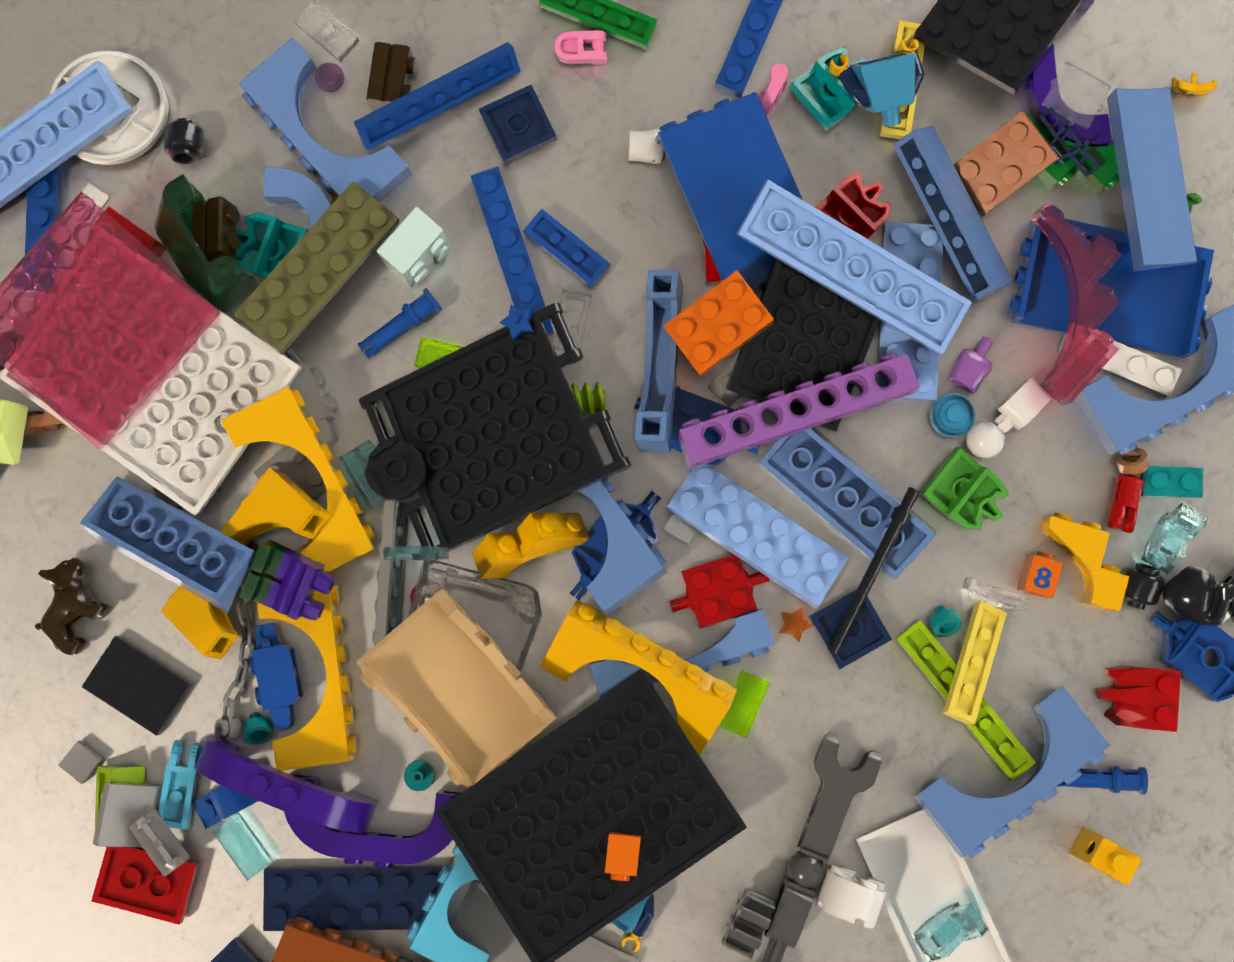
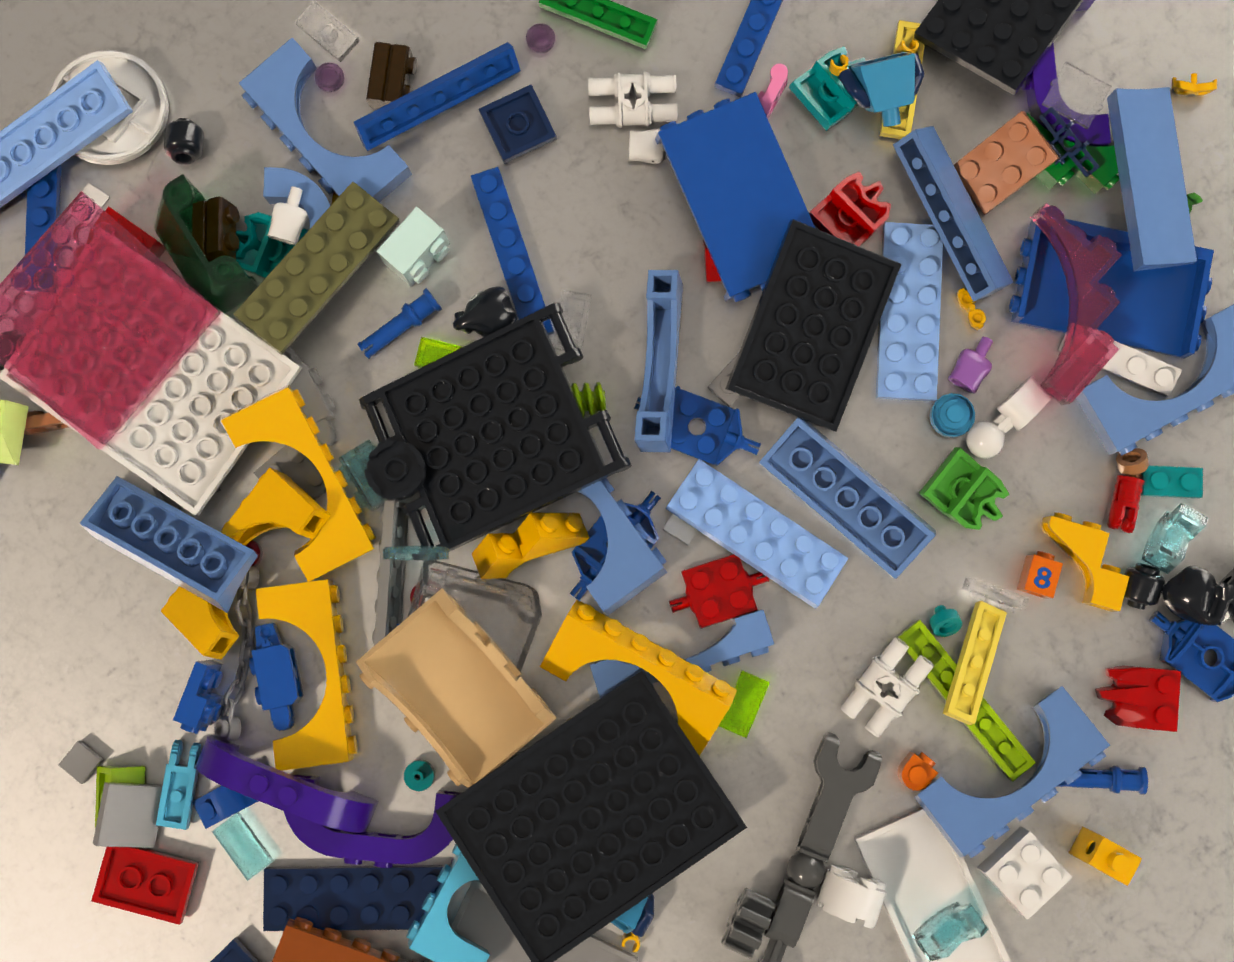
(68, 605): dark brown animal -> none
(137, 685): black tile -> none
(159, 842): light grey hinge -> none
(198, 703): none -> blue plate
(257, 729): teal tile -> none
(286, 581): dark purple hips -> none
(288, 219): none -> white piece
(486, 312): none -> black piece
(518, 321): blue piece -> none
(540, 38): none -> clear purple plate
(566, 248): blue plate -> none
(570, 47): bright pink plate -> none
(622, 856): orange brick -> none
(642, 86): none -> white pin
(719, 323): orange brick -> none
(794, 623): clear orange piece -> none
(853, 267): light blue plate -> none
(864, 636): dark blue plate -> none
(890, 702): none -> white pin
(900, 383): medium lavender brick -> none
(900, 517): black bar -> none
(916, 771): none -> orange plate
(975, 316): none -> yellow piece
(1024, 872): none -> white brick

